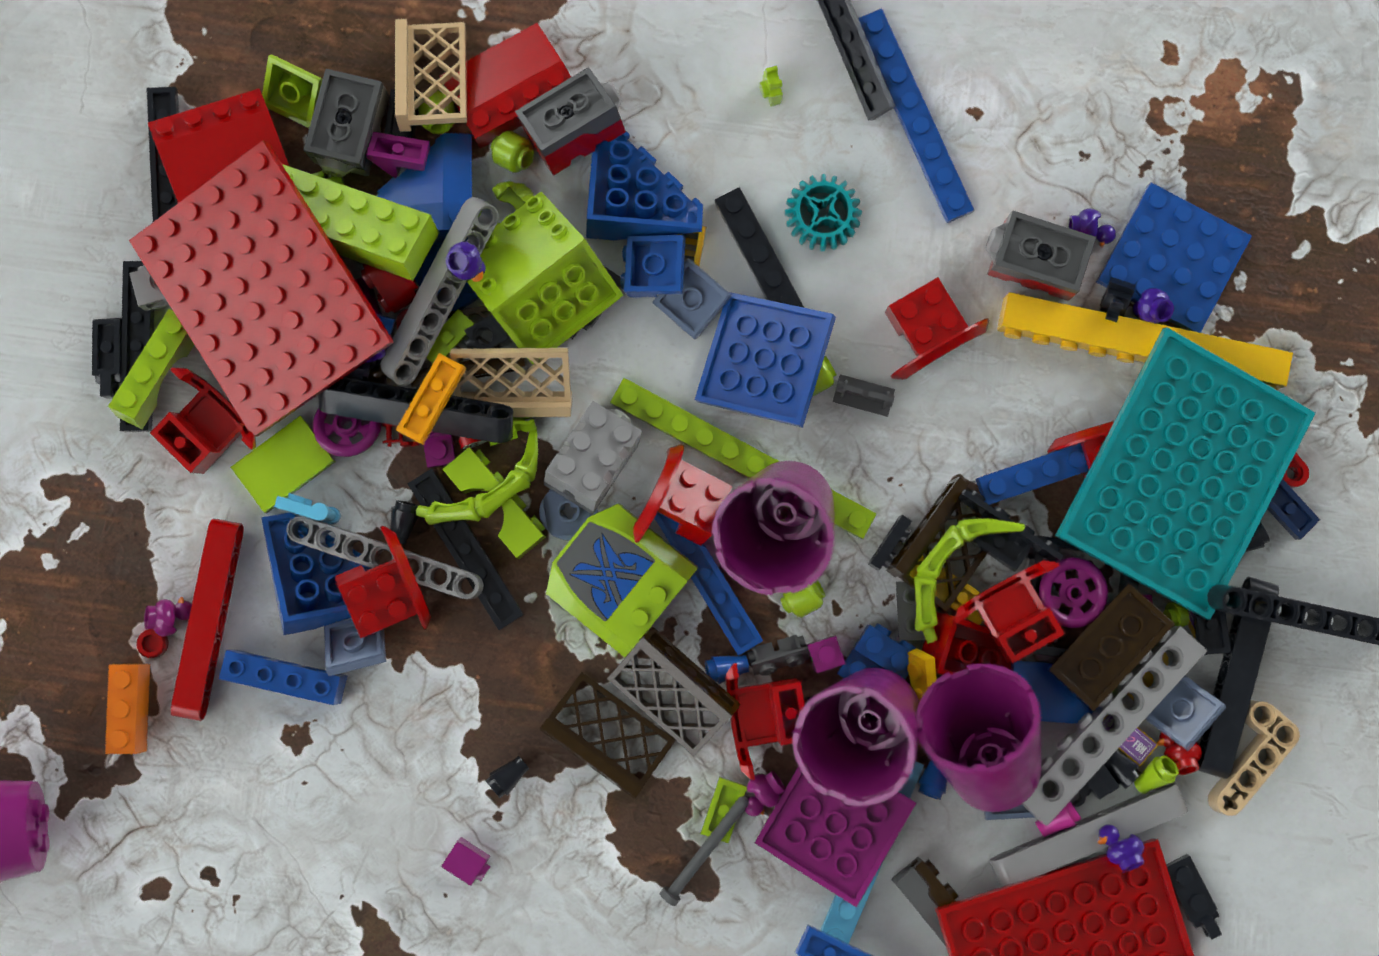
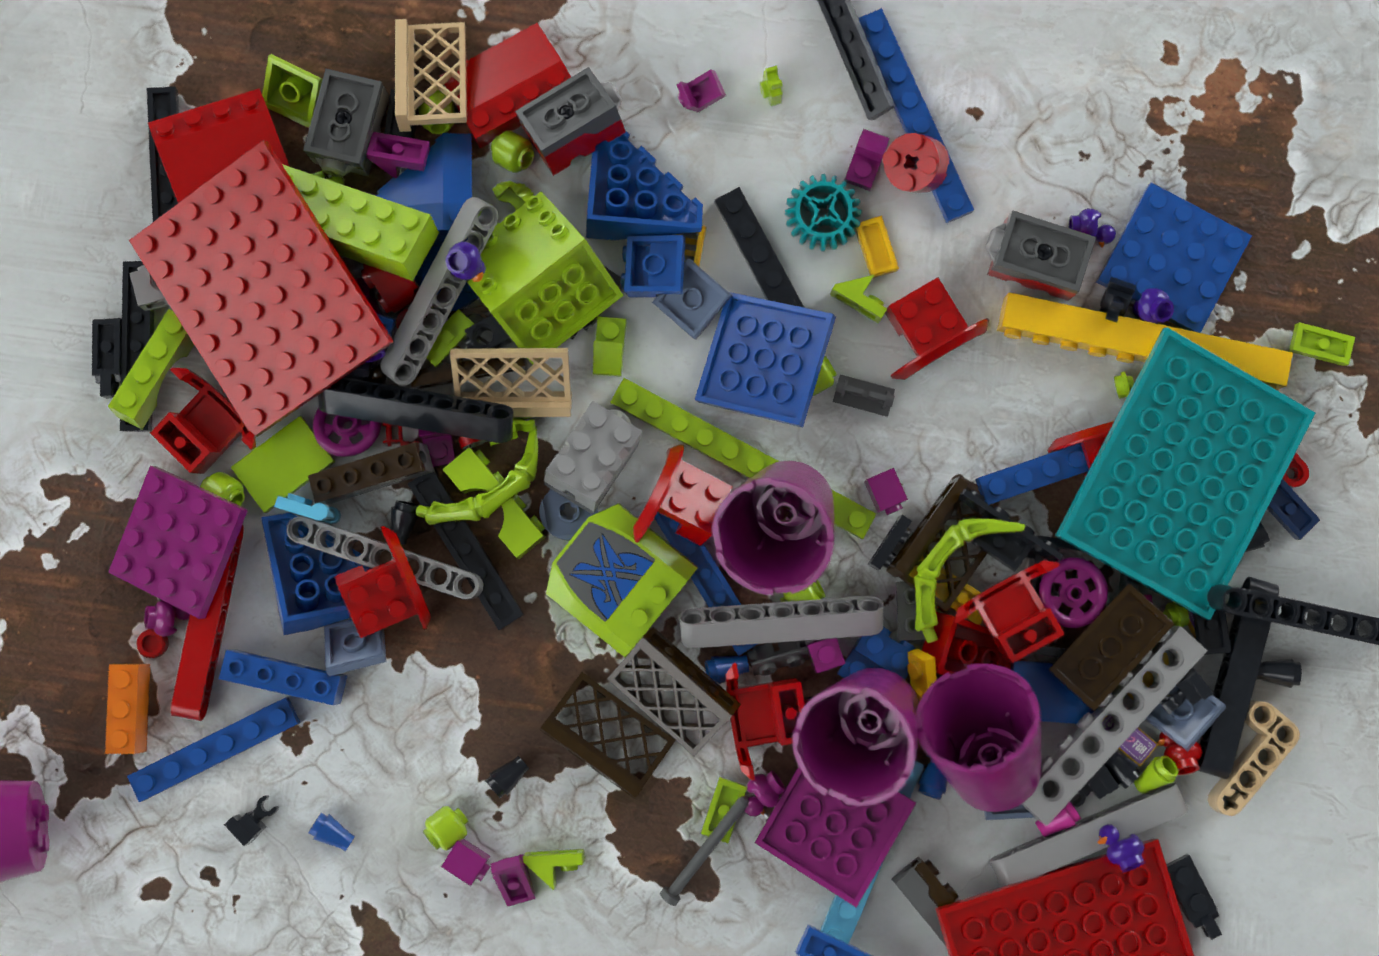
(178, 541): none -> magenta plate
(213, 749): none -> blue plate
(225, 487): none -> lime head
(250, 825): none -> black piece
(331, 832): none -> blue cone
(371, 473): none -> dark brown piece
(431, 399): light orange tile -> none
(445, 827): none -> lime head
(513, 880): none -> magenta slope
(545, 862): none -> lime slope
(609, 346): none -> lime slope
(701, 91): none -> magenta bracket
(781, 621): none -> light grey beam
(853, 295): none -> lime slope
(866, 159): none -> magenta slope
(876, 247): none -> yellow tile
(886, 491): none -> magenta brick
(901, 158): none -> red brick
(1123, 384): none -> lime plate
(1191, 688): none -> black piece
(1281, 672): none -> black cone
(1322, 344): none -> lime plate

